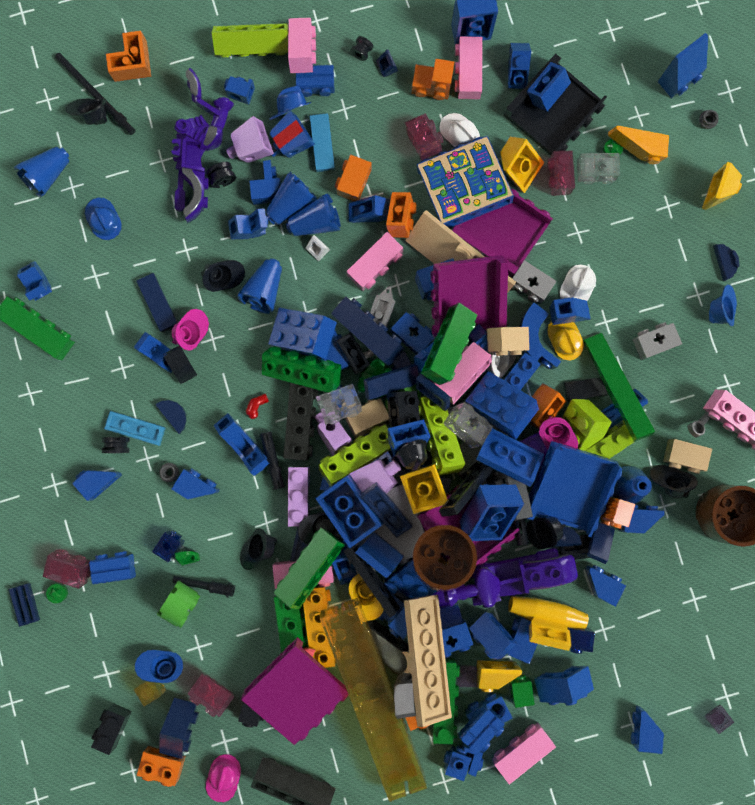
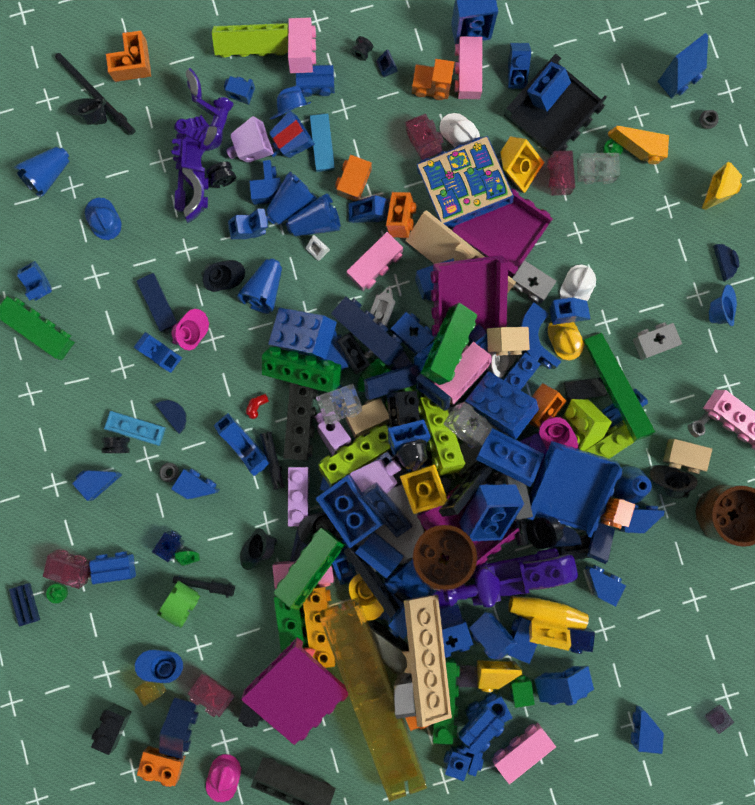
(180, 364): black slope -> none

